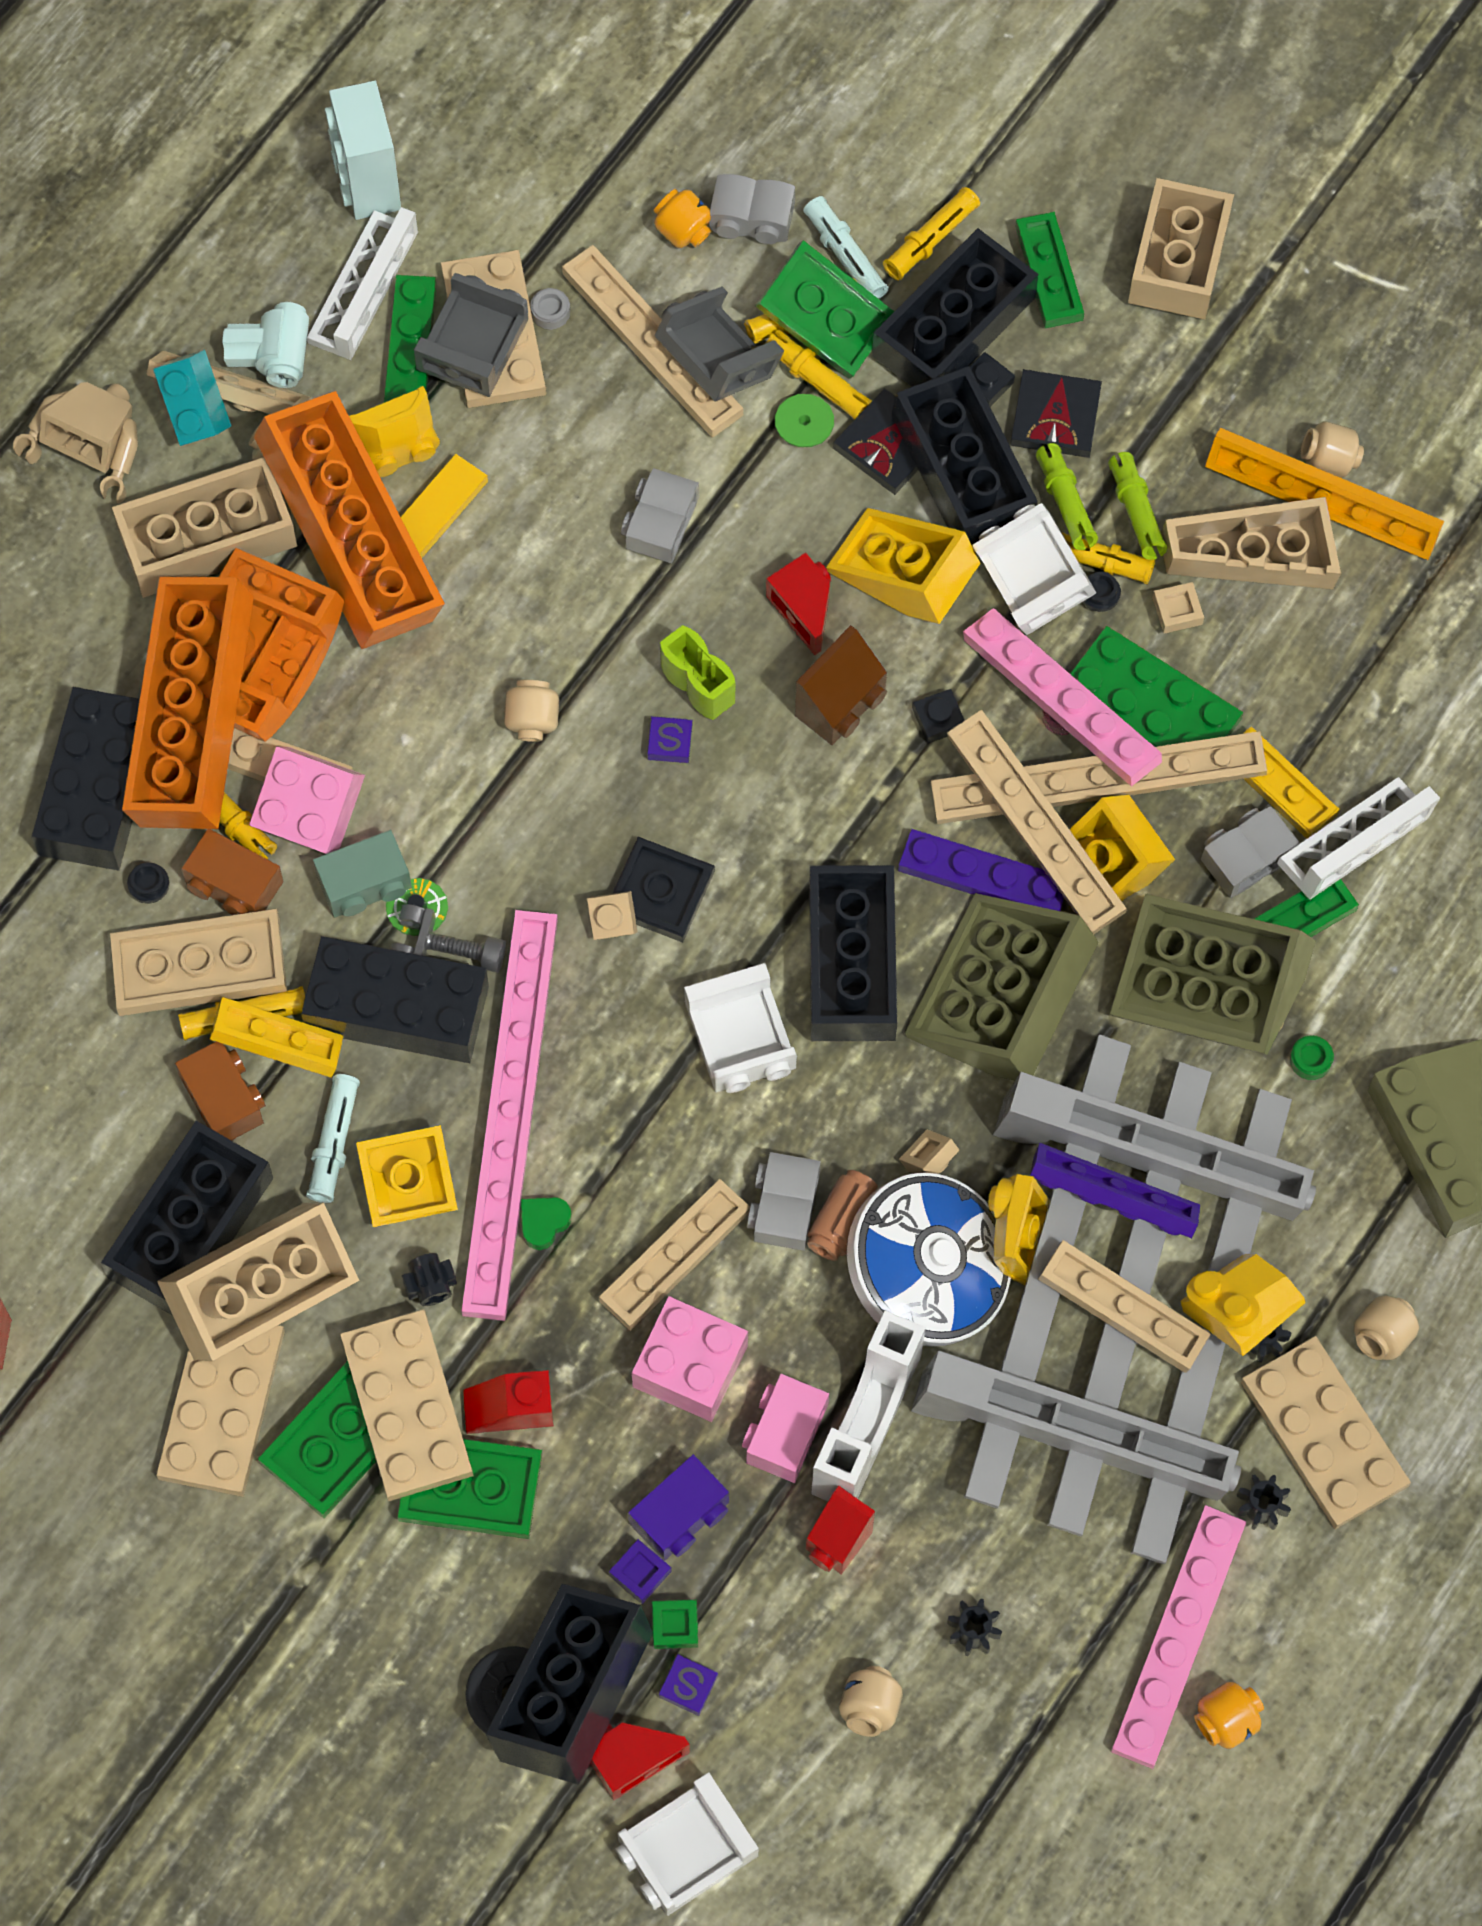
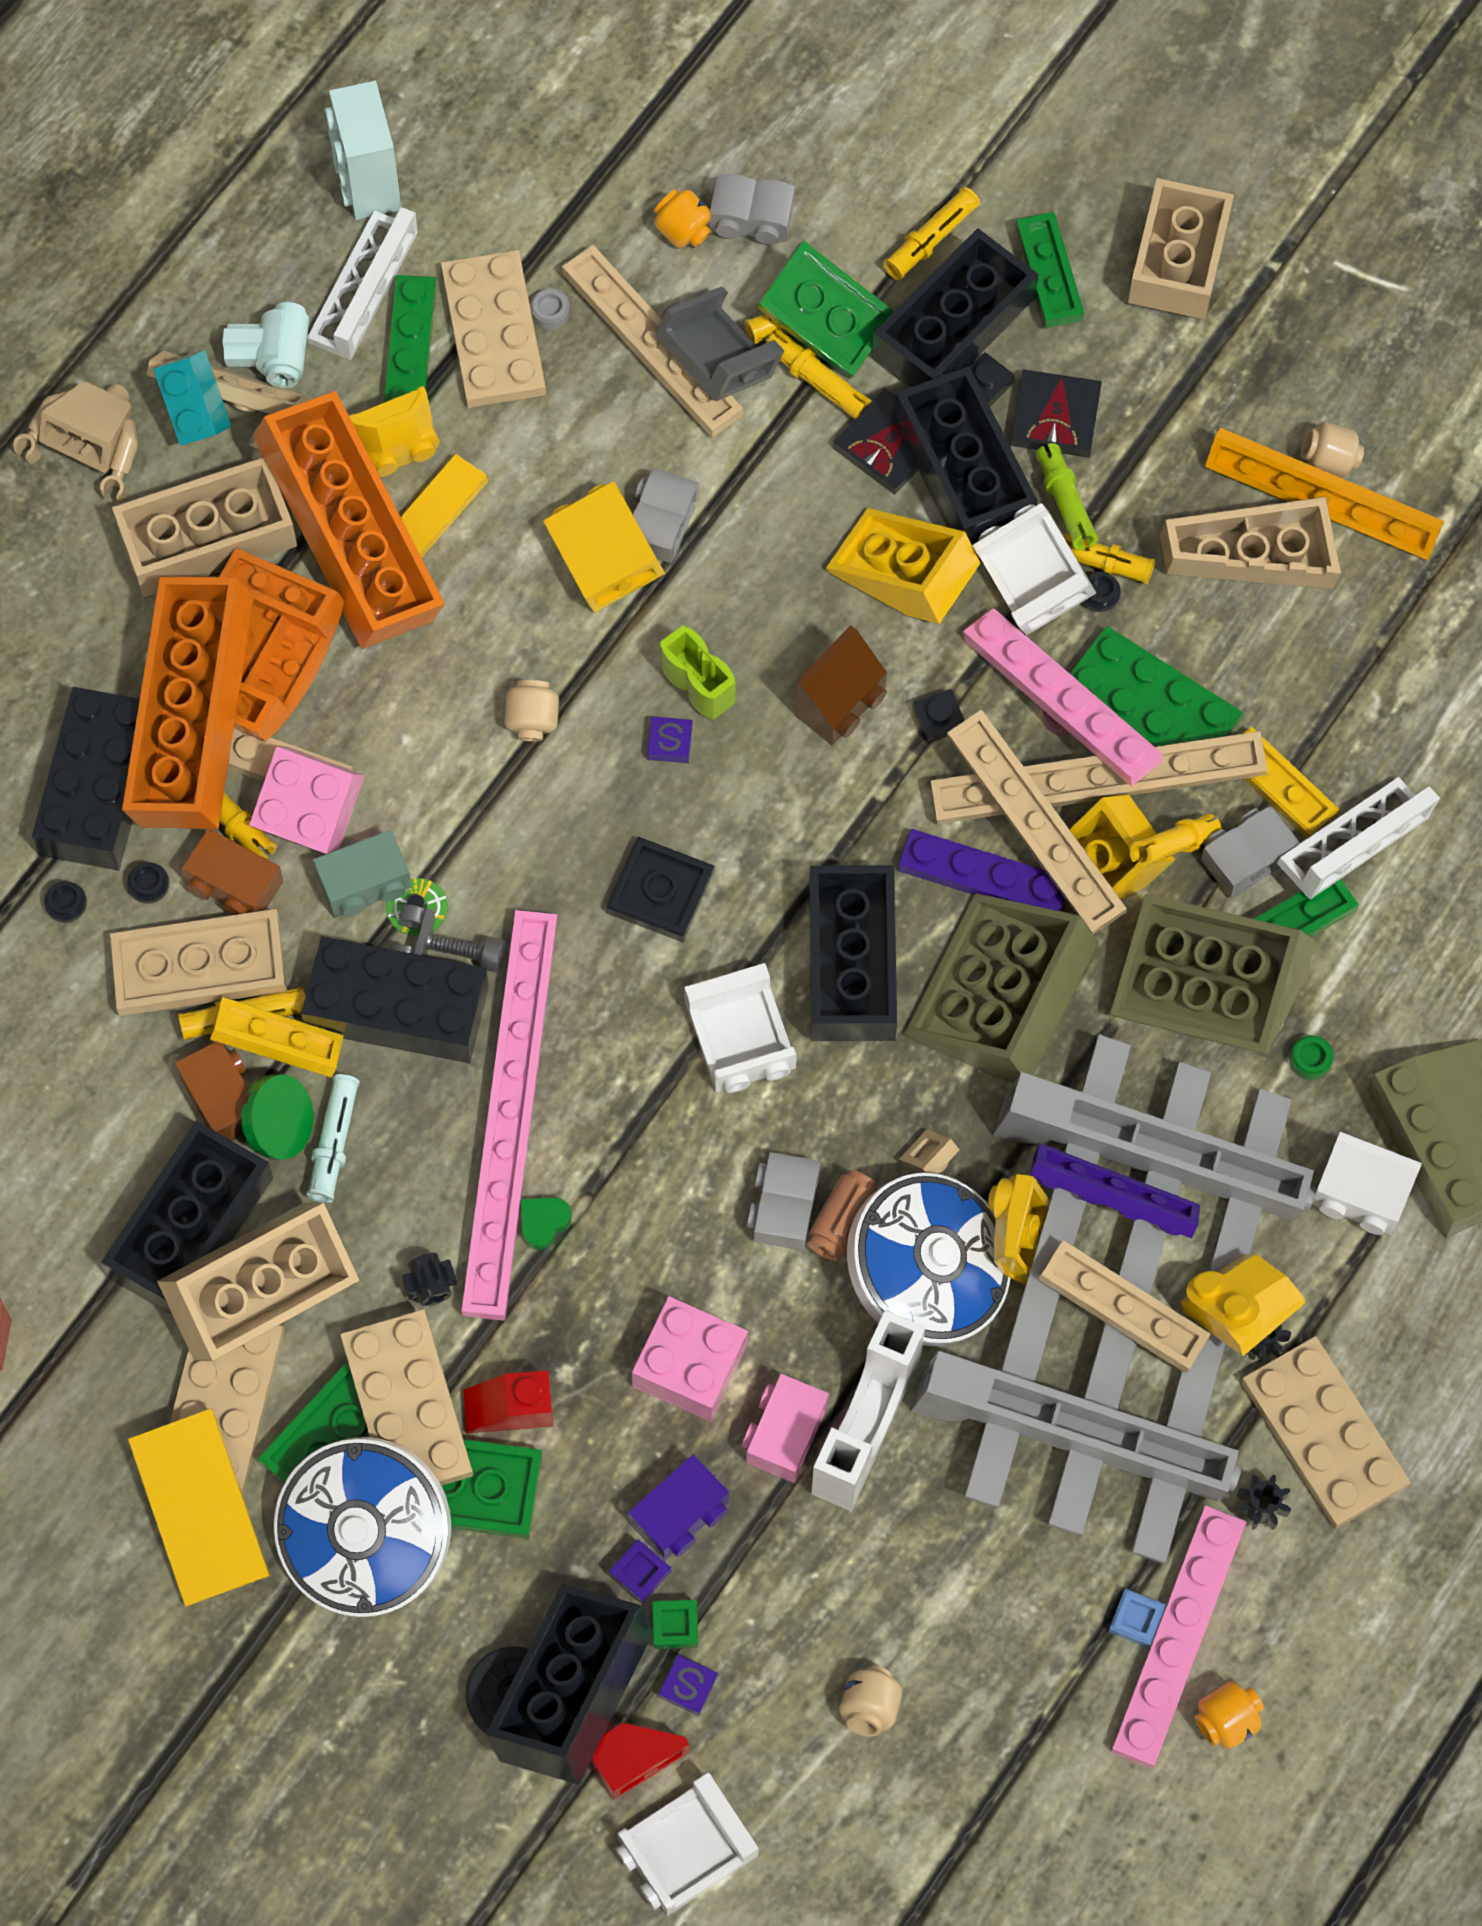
(65, 902): none -> black plate
(199, 1507): none -> yellow tile
(277, 1117): none -> green tile
(362, 1526): none -> dish
(406, 1176): yellow slope -> none
(473, 335): dark grey panel -> none
(603, 546): none -> yellow panel
(612, 915): tan plate -> none
(674, 1254): tan plate -> none
(802, 598): red slope -> none
(804, 420): bright green piece -> none
(821, 216): light aqua pin -> none
(840, 1531): red slope -> none
(977, 1615): black gear -> none
(1133, 493): lime pin -> none
(1137, 1618): none -> medium blue tile
(1178, 607): tan plate -> none
(1183, 837): none -> yellow pin
(1366, 1184): none -> white slope
(1386, 1328): tan head -> none

